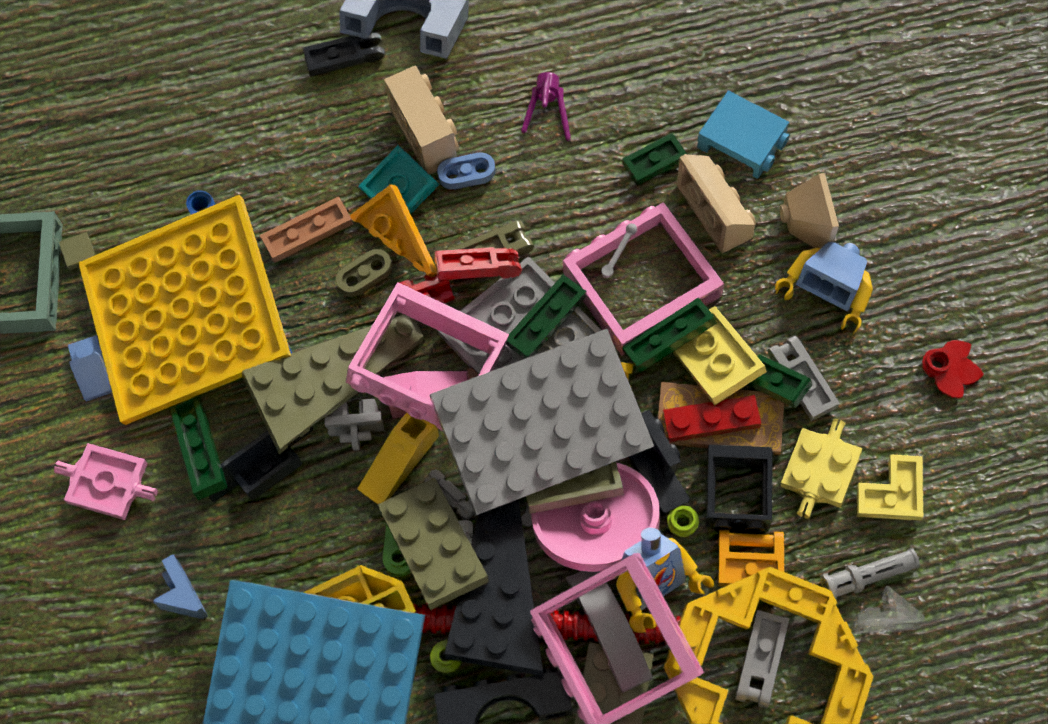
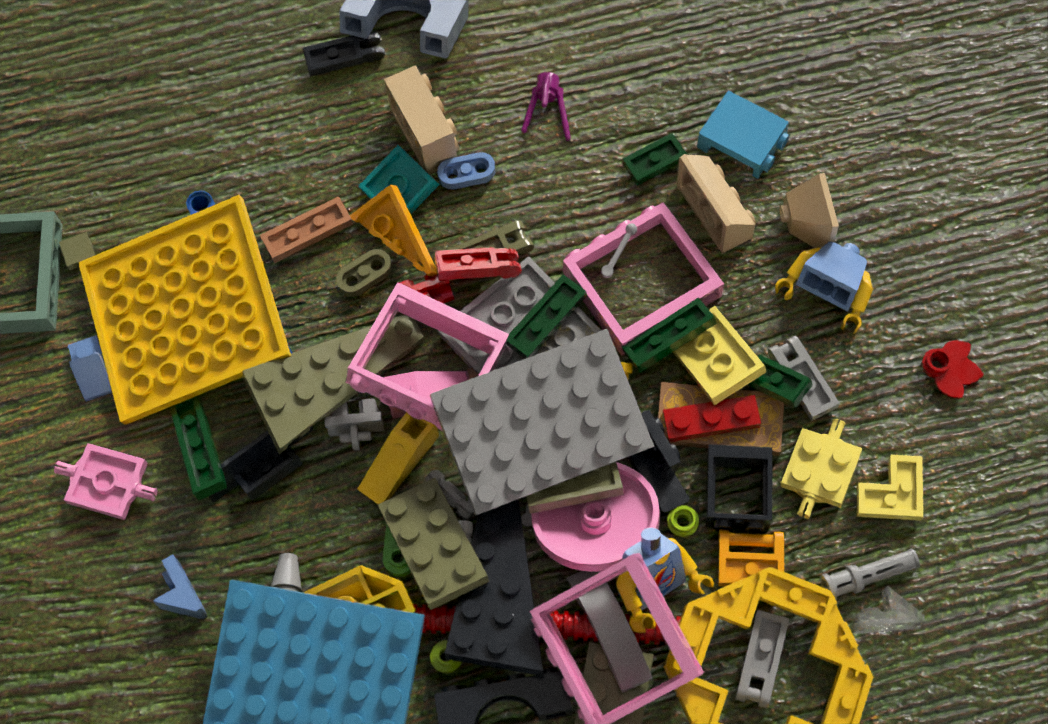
(287, 573): none -> light grey cone

